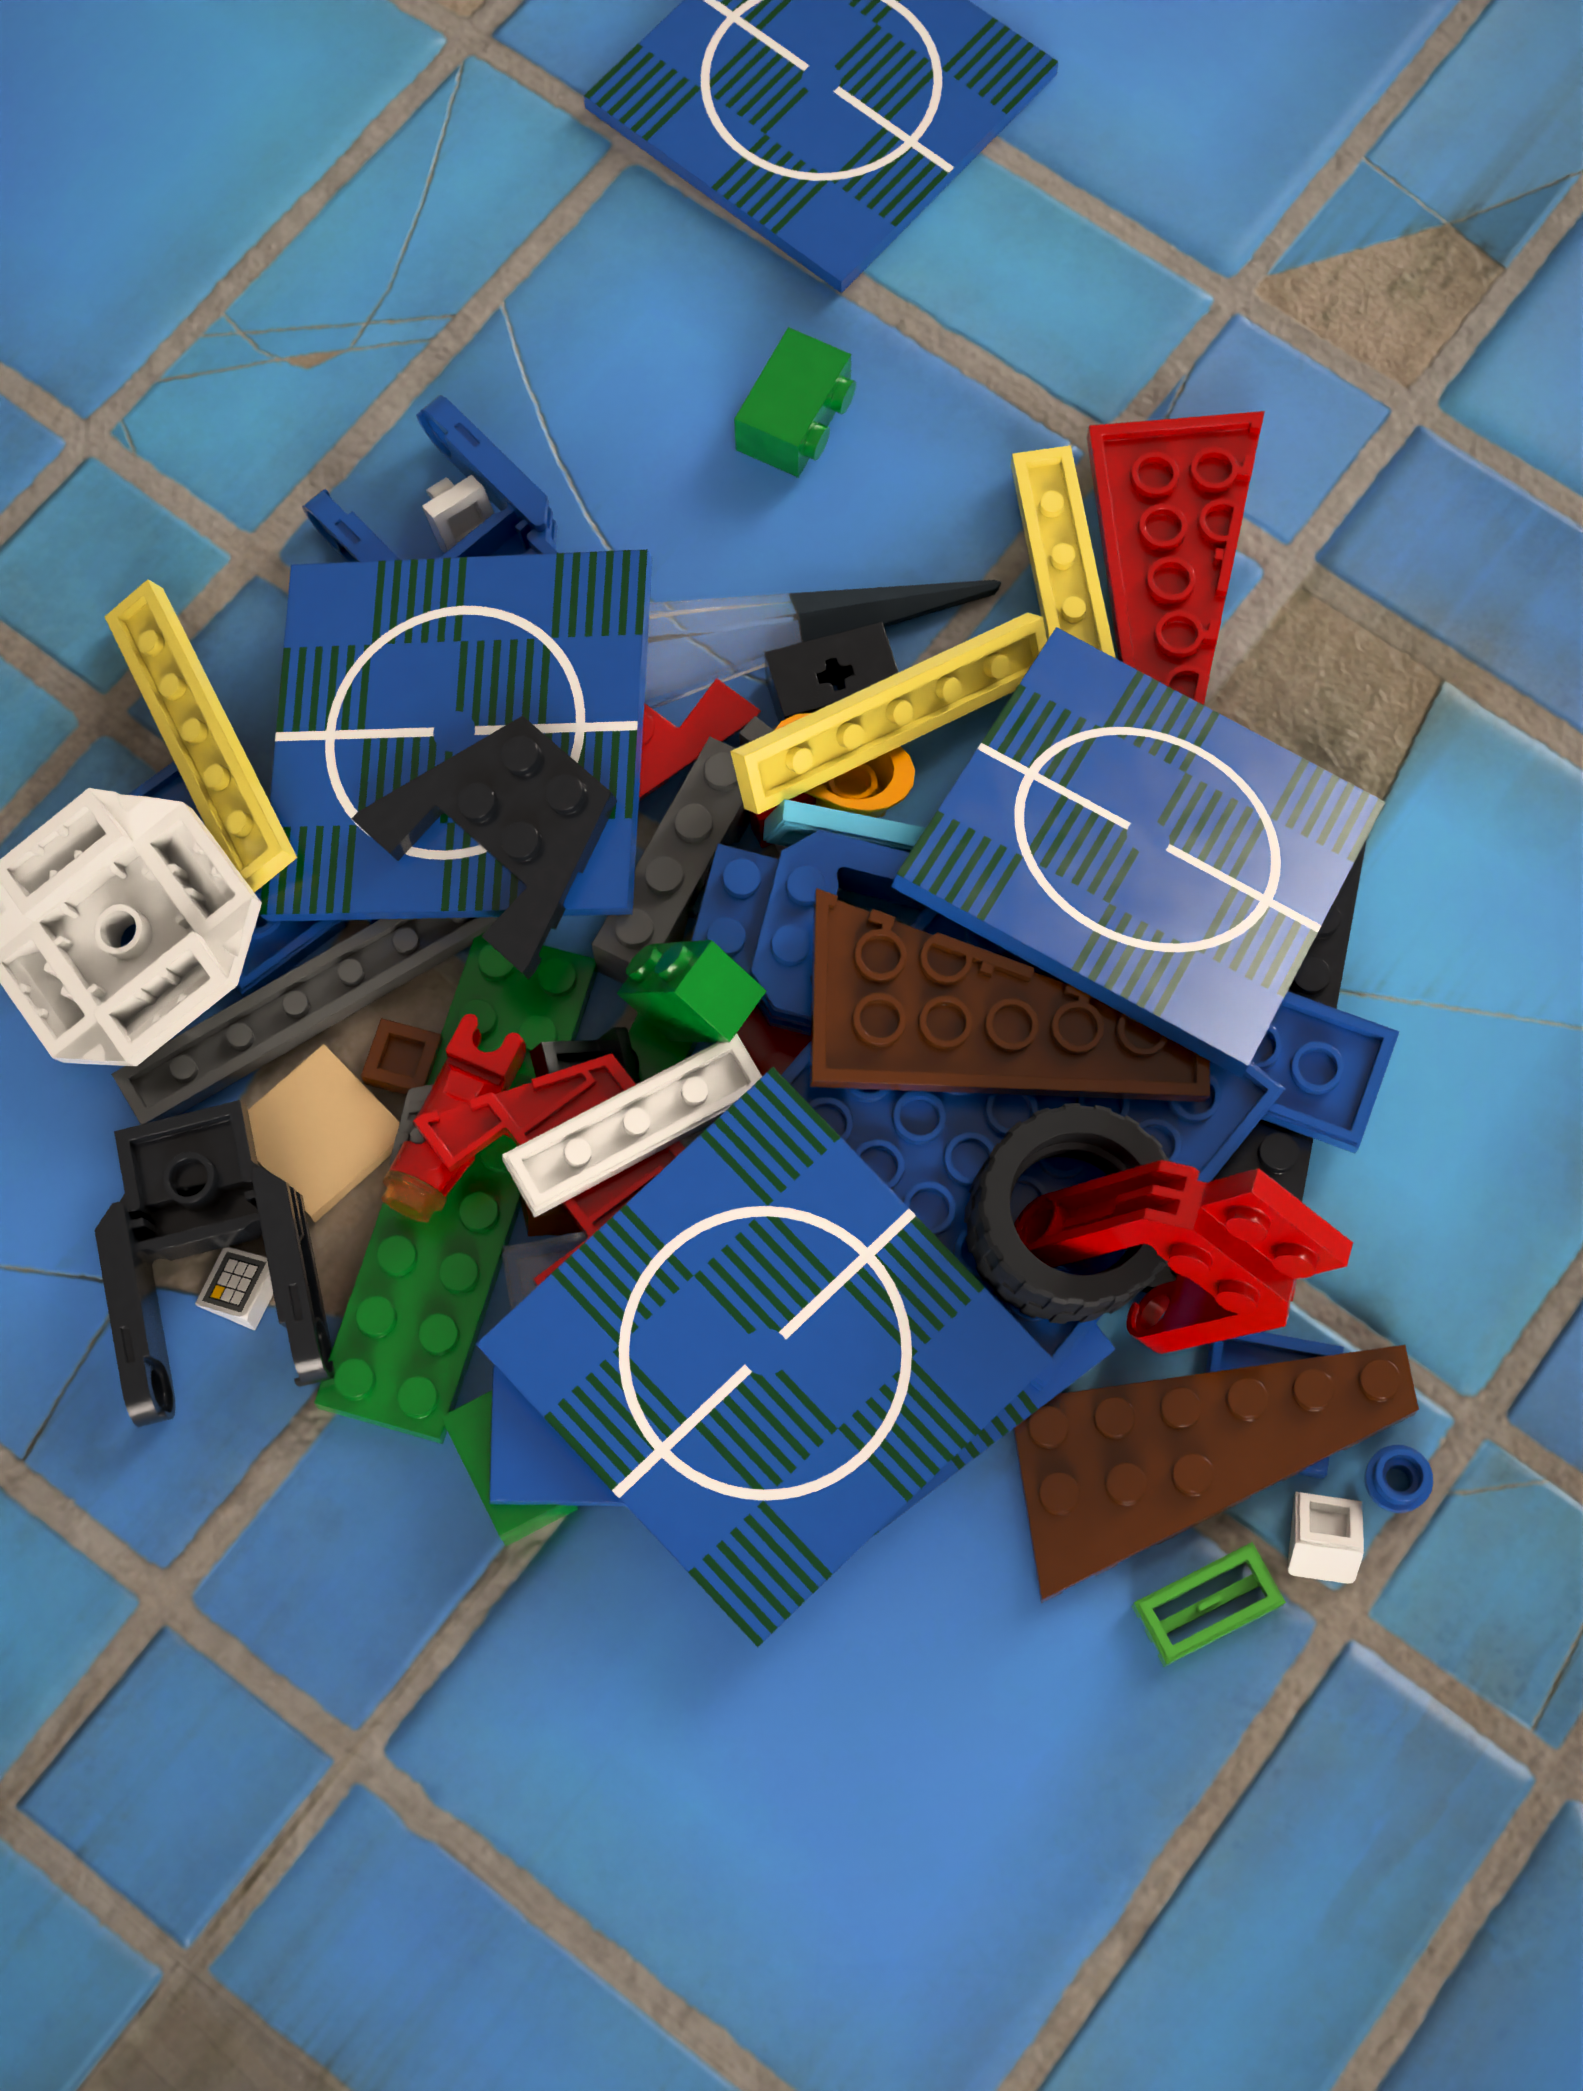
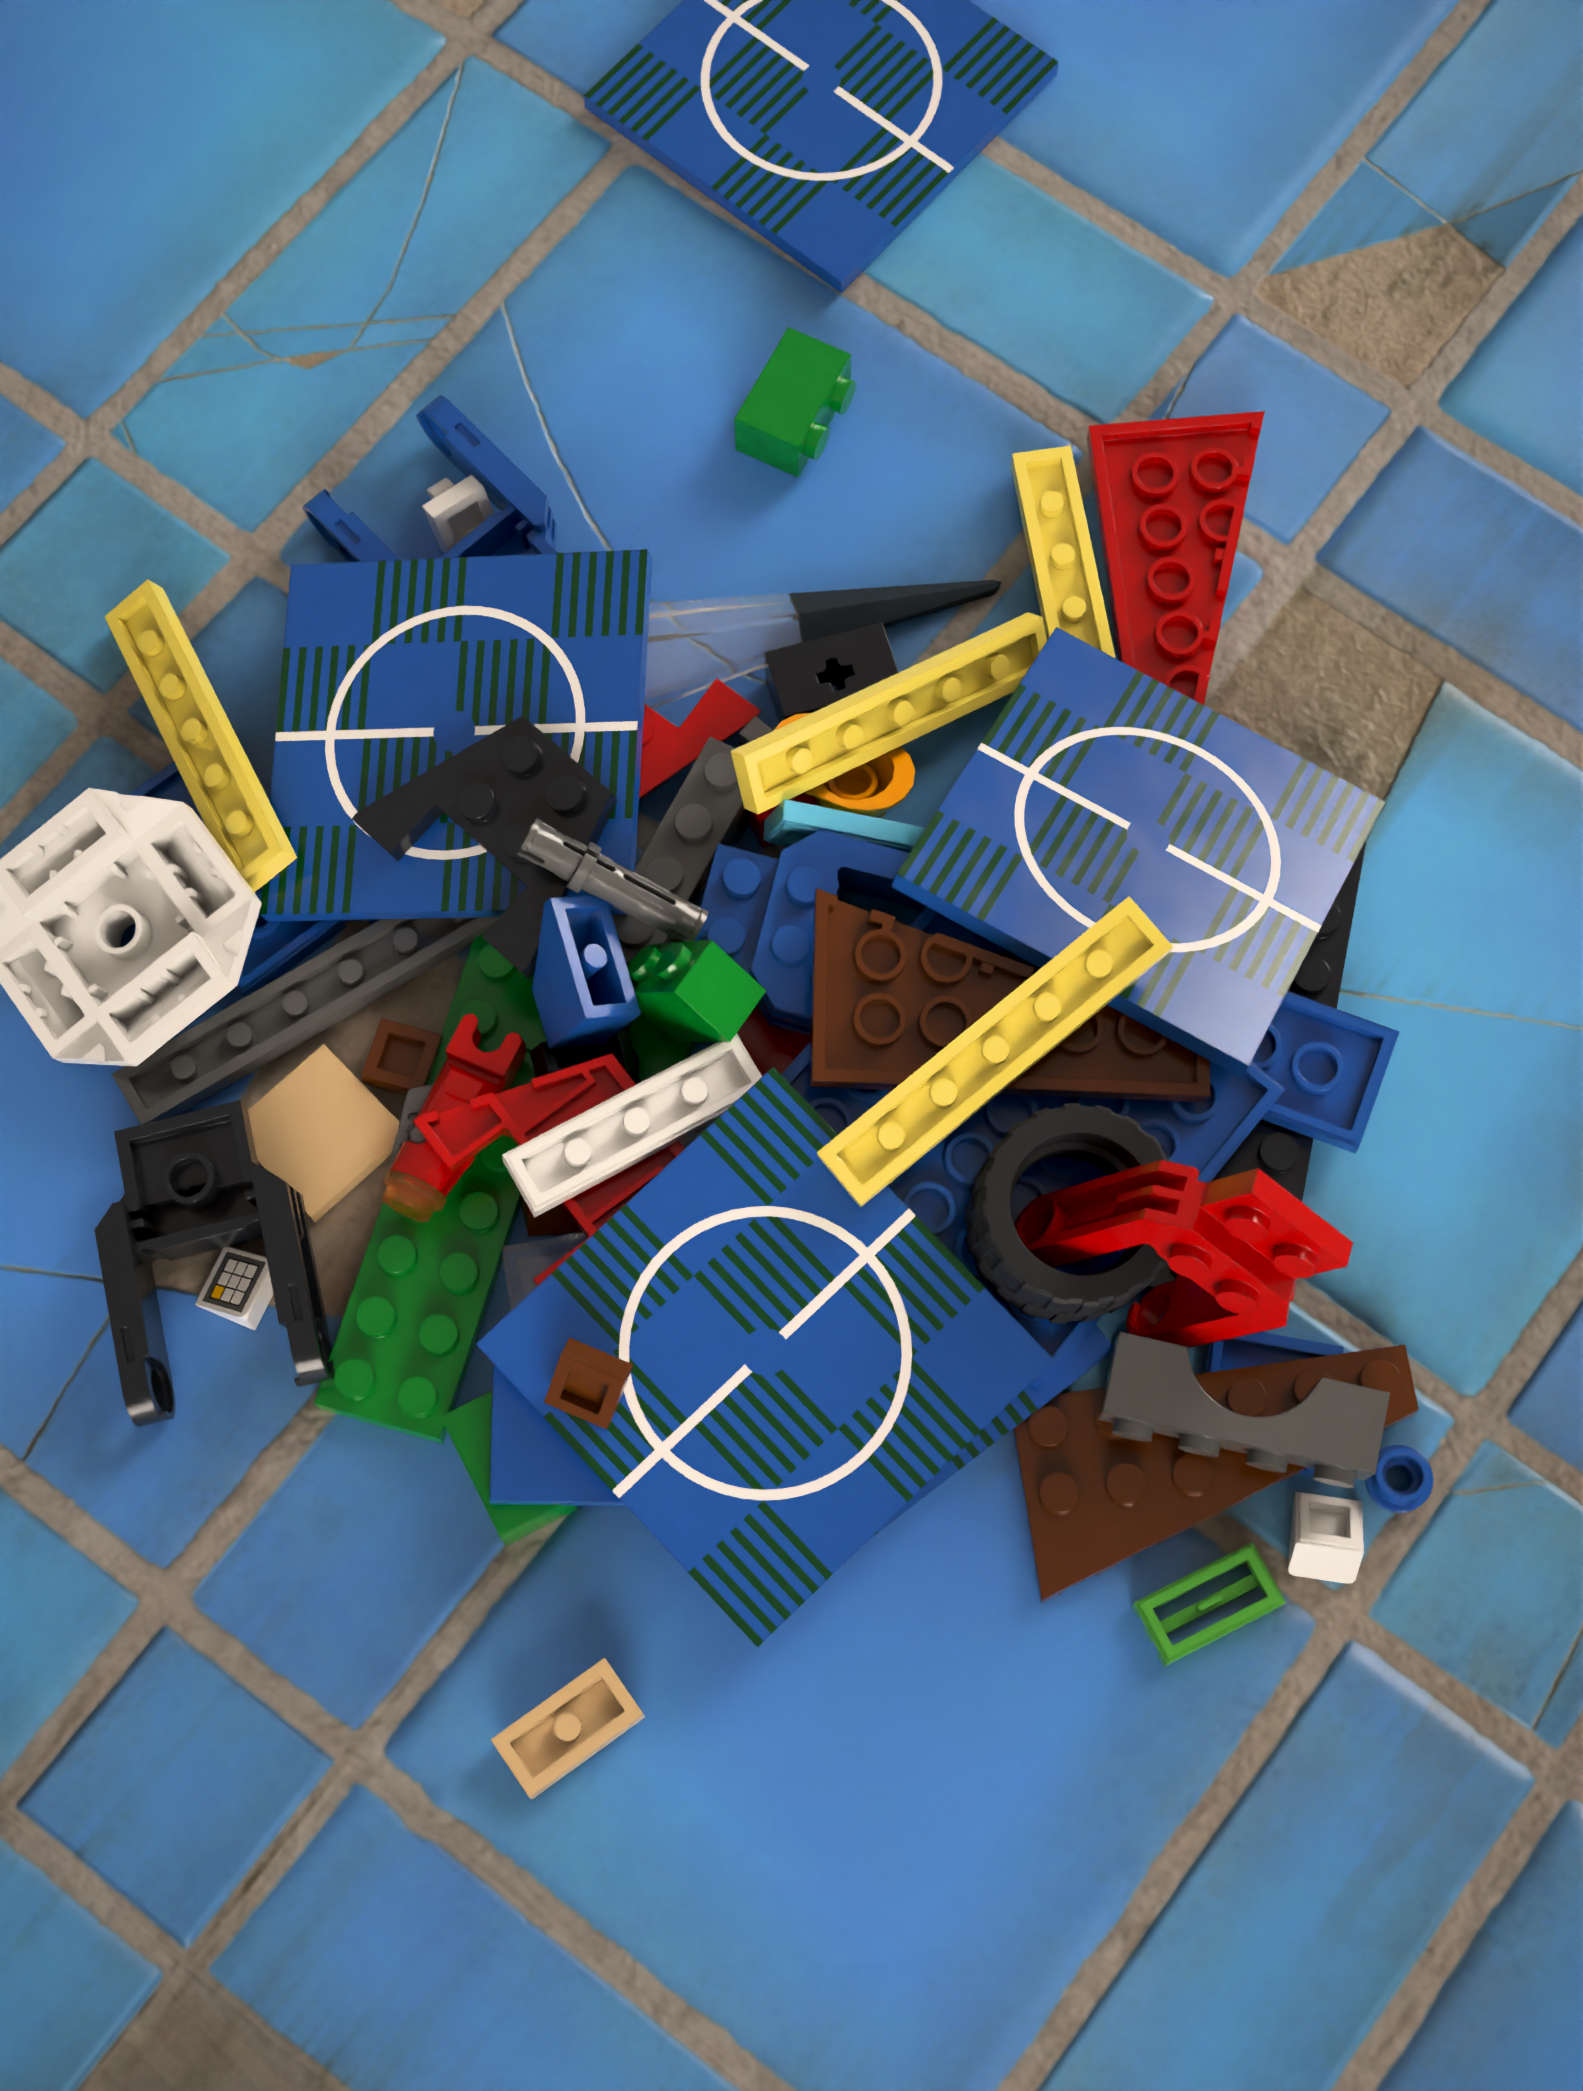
(567, 1728): none -> tan plate
(581, 974): none -> blue slope
(588, 1383): none -> reddish brown plate
(602, 877): none -> dark grey pin
(994, 1051): none -> light yellow plate
(1331, 1430): none -> dark grey arch

